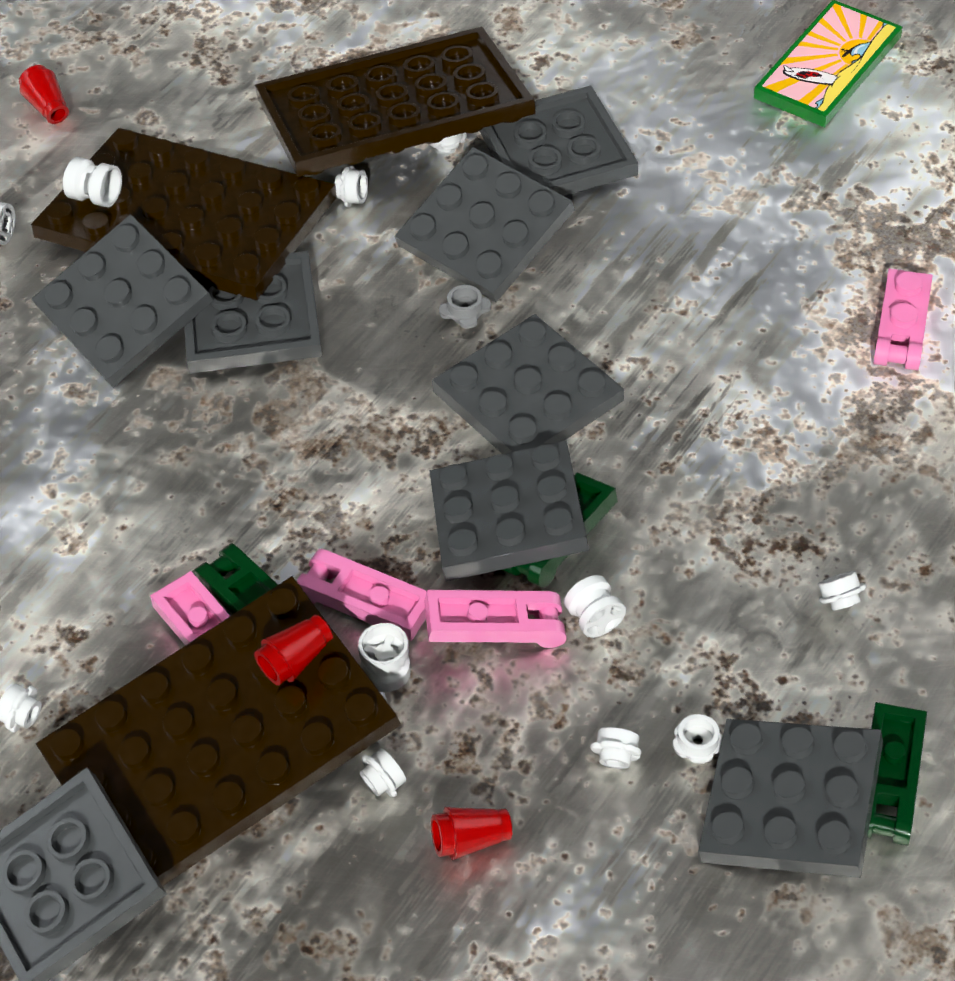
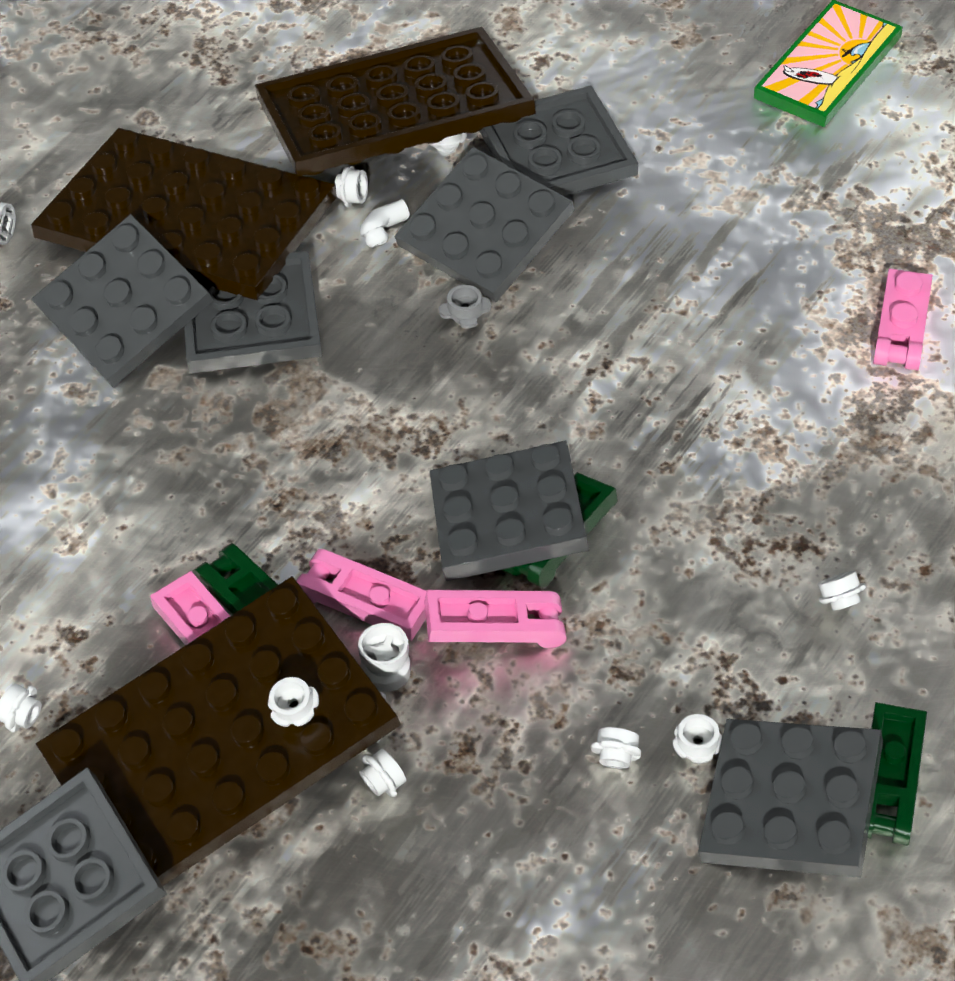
(43, 92): red cone -> none
(86, 180): white wheel -> none
(288, 691): none -> white plate
(292, 649): red cone -> none
(374, 225): none -> white arm
(468, 830): red cone -> none
(527, 388): dark grey plate -> none
(594, 606): white wheel -> none

